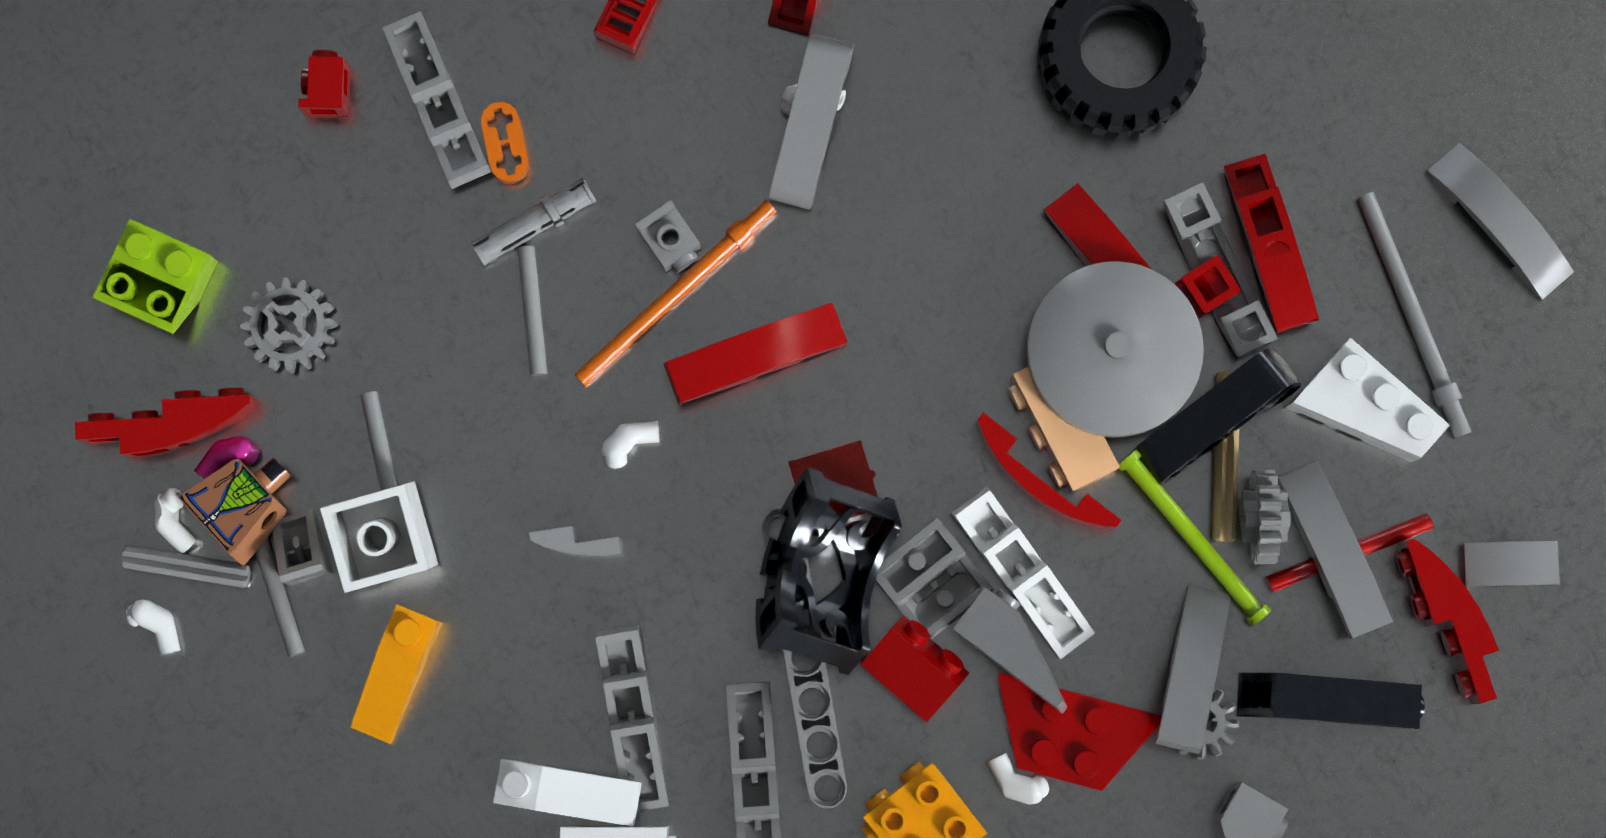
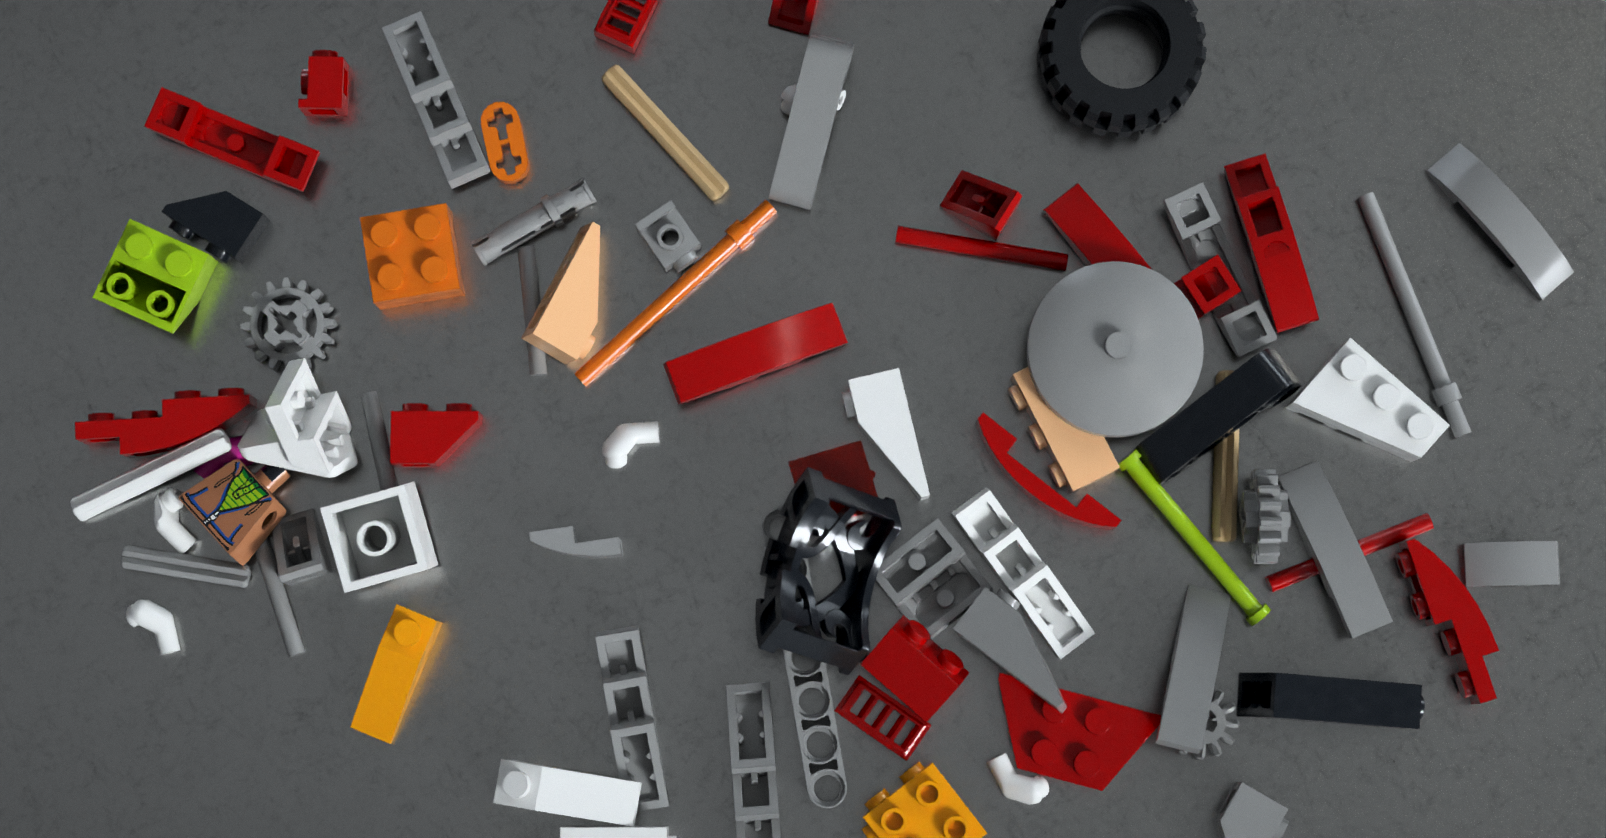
(150, 474): none -> white axle
(220, 220): none -> black slope
(232, 140): none -> red slope
(301, 428): none -> white piece
(412, 256): none -> orange brick
(428, 436): none -> red slope
(570, 305): none -> light nougat slope
(665, 132): none -> tan axle
(885, 419): none -> white slope
(913, 738): none -> red slope
(981, 203): none -> red slope
(981, 248): none -> red bar

